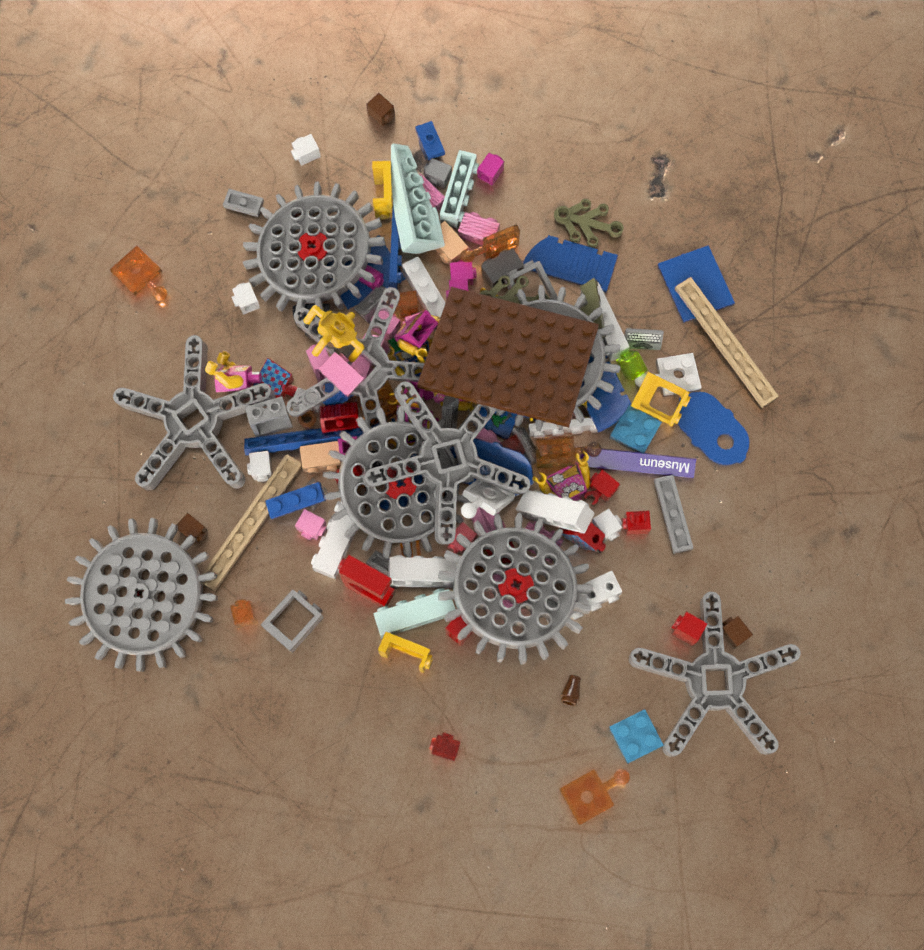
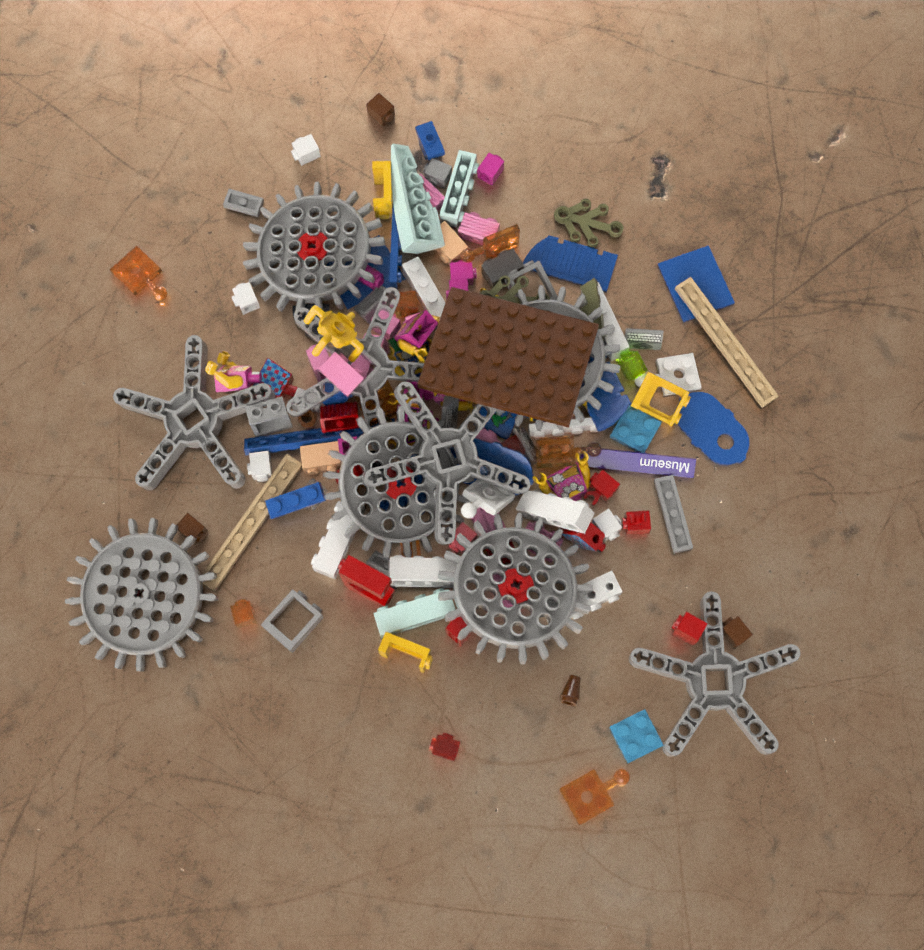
(311, 525): bright pink brick -> none

